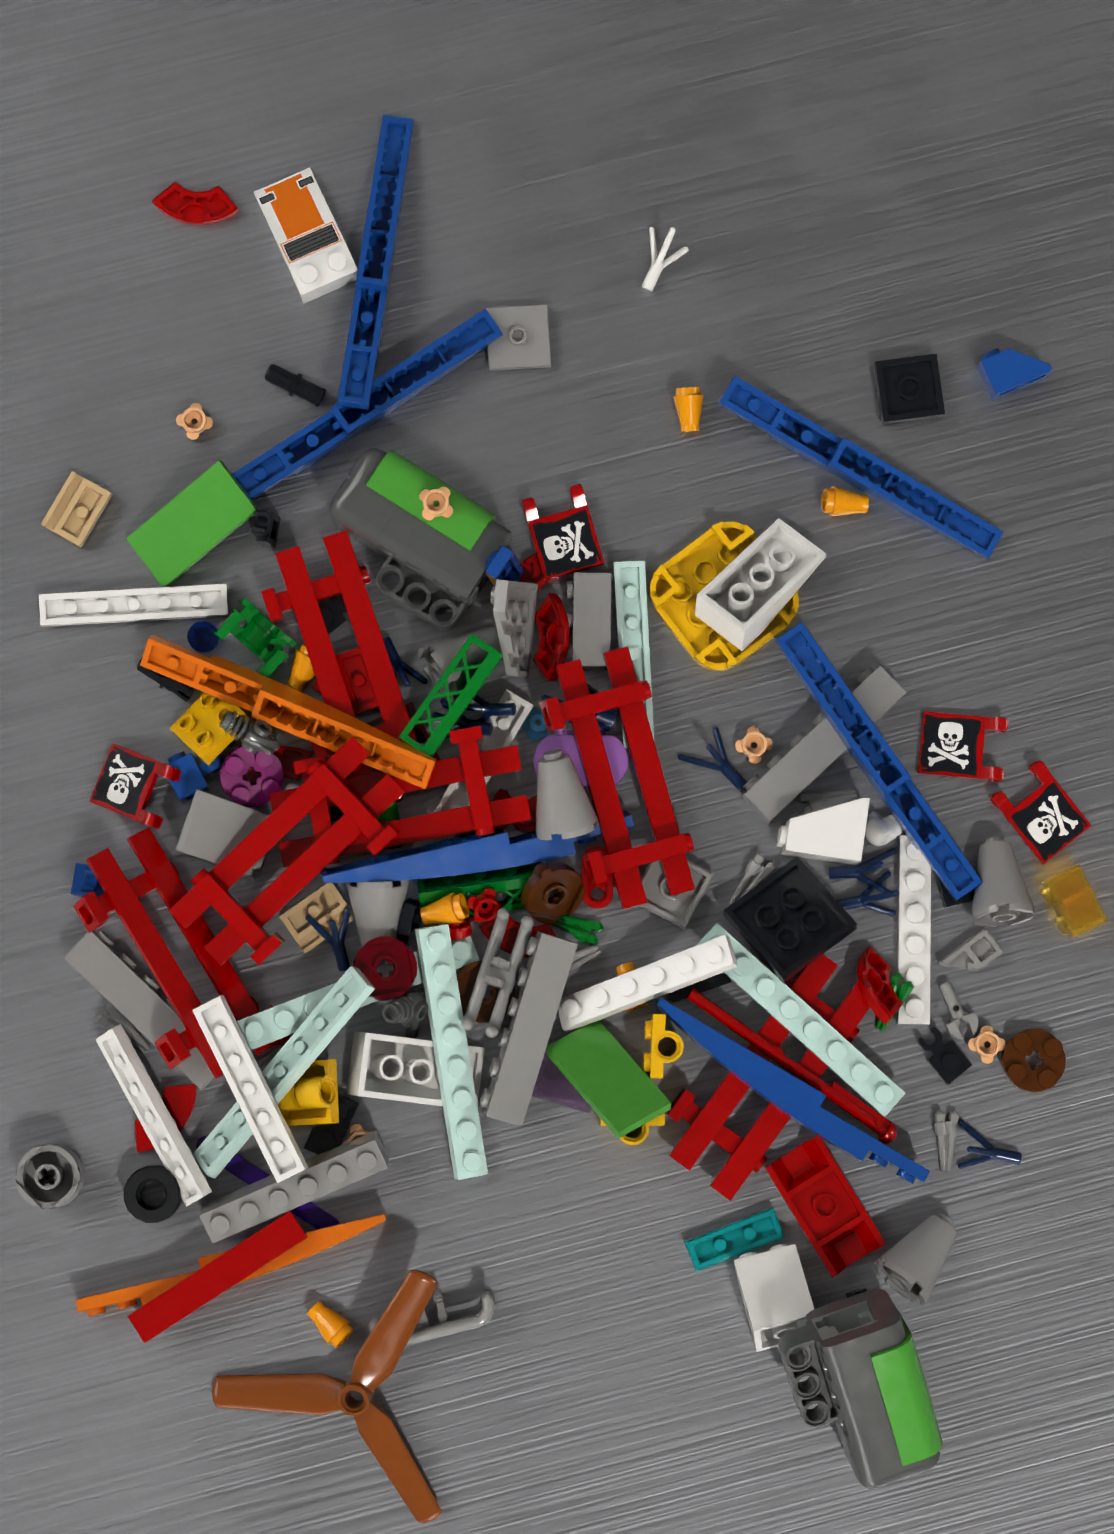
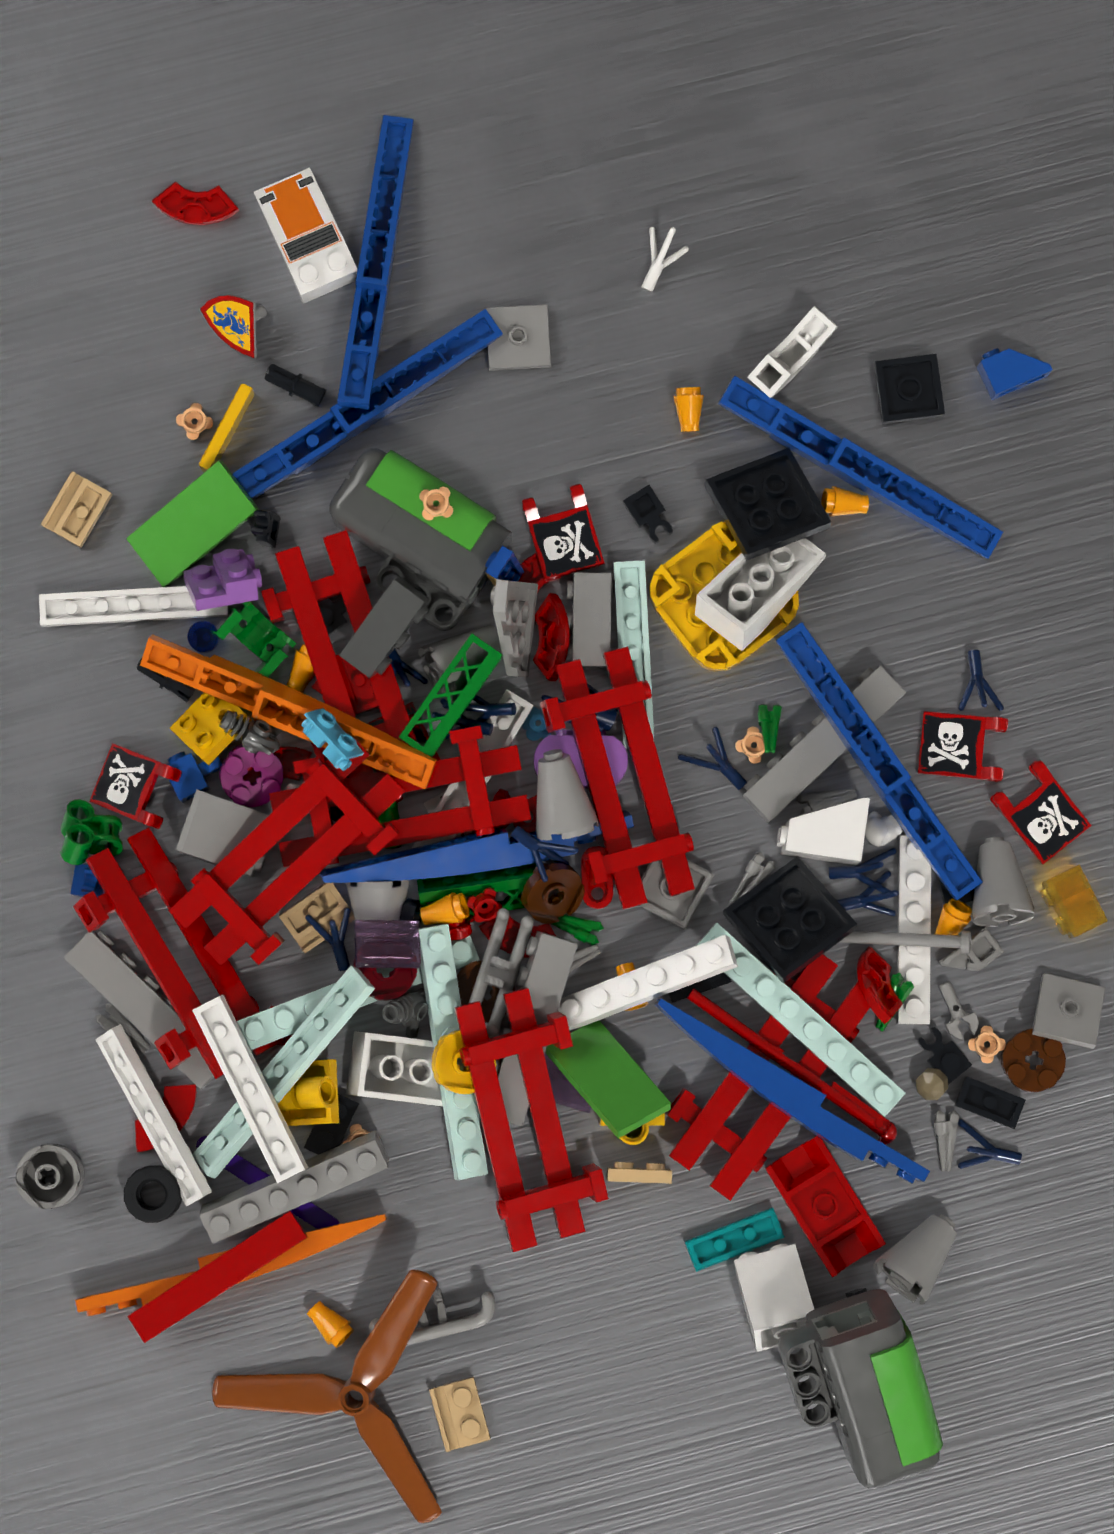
(88, 832): none -> green piece
(226, 582): none -> medium lavender plate
(227, 427): none -> yellow tile
(234, 321): none -> shield
(322, 727): none -> medium azure hinge
(385, 628): none -> dark grey brick
(387, 944): none -> clear purple plate
(445, 1064): none -> yellow plate
(459, 1414): none -> tan plate
(527, 1042): none -> red fence
(536, 846): none -> dark blue plant
(626, 1173): none -> tan plate
(646, 509): none -> black plate
(653, 1060): yellow plate -> none
(767, 503): none -> black plate
(769, 725): none -> green piece
(793, 353): none -> white arch
(911, 939): none -> light grey bar
(932, 1084): none -> dark tan tile
(953, 918): none -> light orange cone
(977, 677): none -> dark blue plant
(990, 1102): none -> black plate
(1068, 1011): none -> light grey plate

